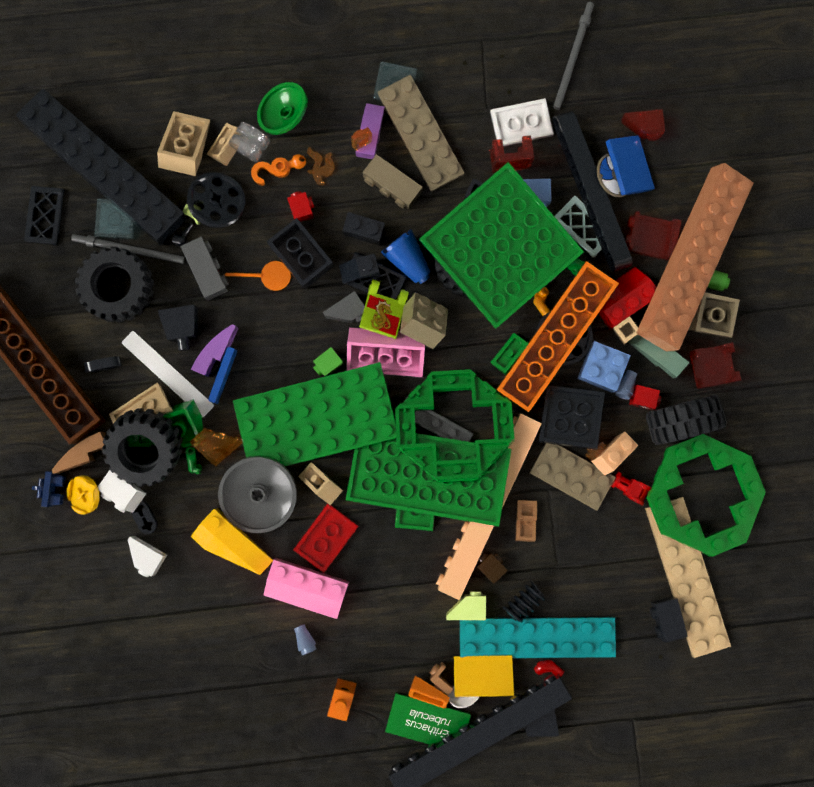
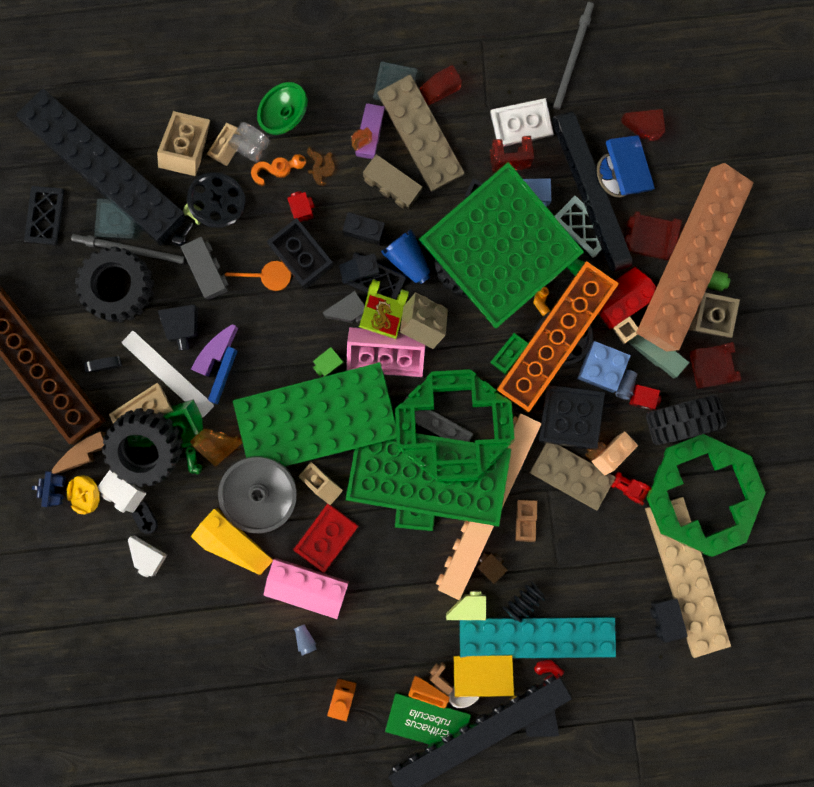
(441, 85): none -> clear red slope

